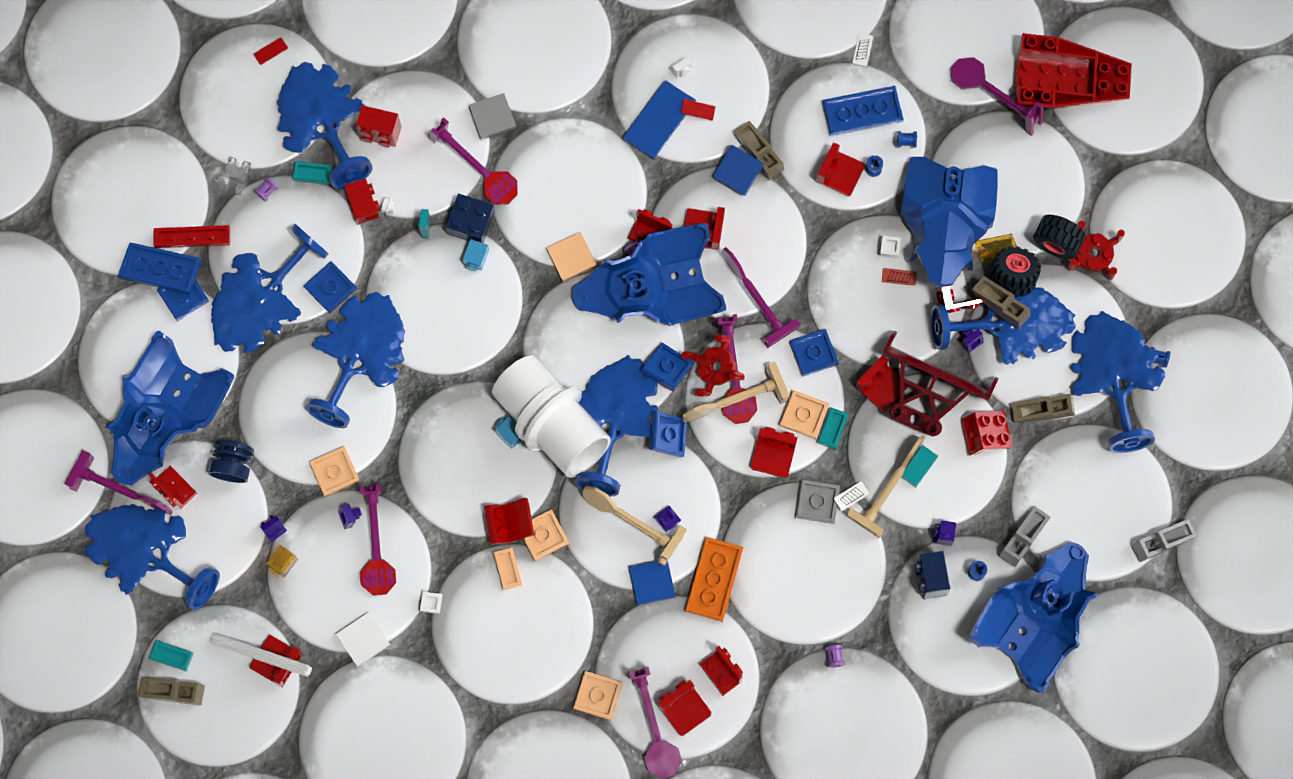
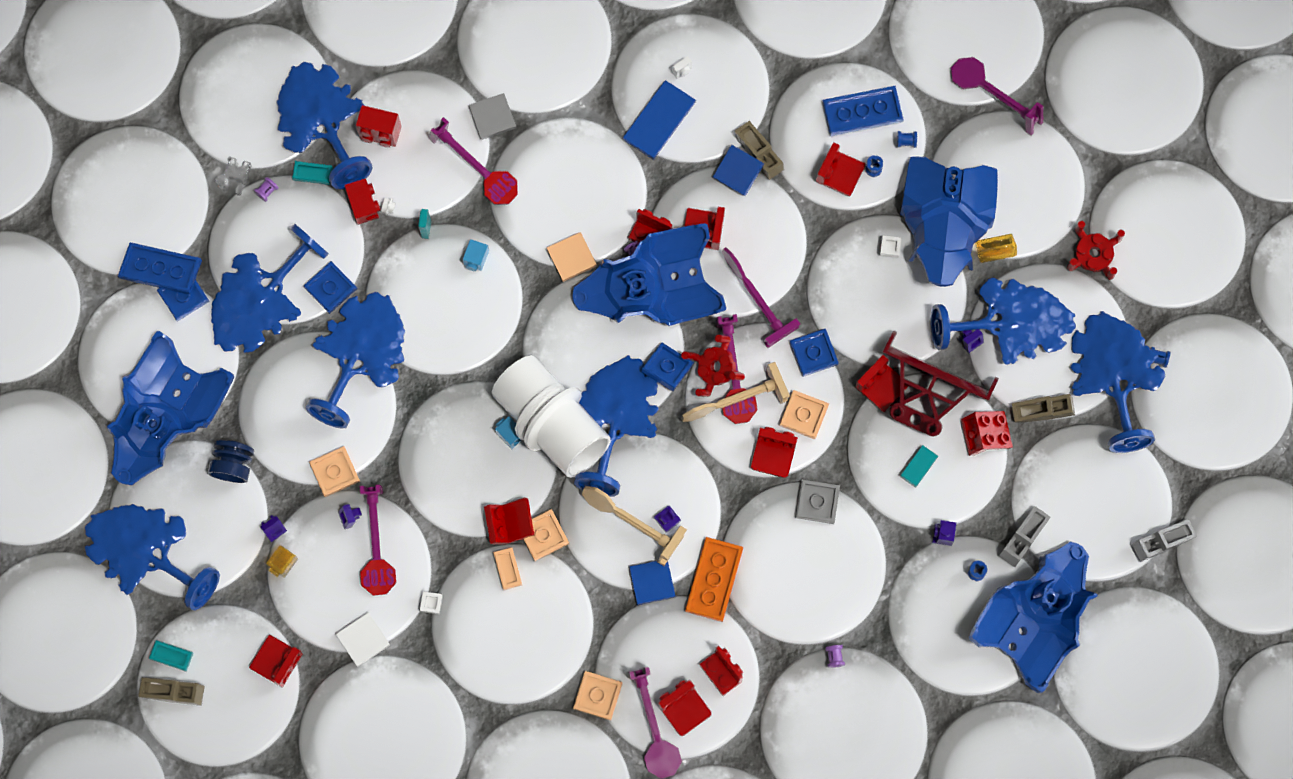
(81, 471): magenta piece -> none
(175, 488): red bracket -> none
(192, 236): red plate -> none
(260, 654): white axle -> none
(270, 51): red sticker -> none
(470, 218): dark blue brick -> none
(668, 434): blue tile -> none
(698, 109): red sticker -> none
(833, 428): teal tile -> none
(851, 496): white sticker -> none
(863, 49): white sticker -> none
(867, 520): tan piece -> none
(899, 276): clear red sticker -> none
(932, 574): dark blue brick -> none
(946, 296): bracket -> none
(1002, 302): dark tan slope -> none
(1015, 270): black wheel -> none
(1059, 236): black wheel -> none
(1067, 74): red wedge -> none

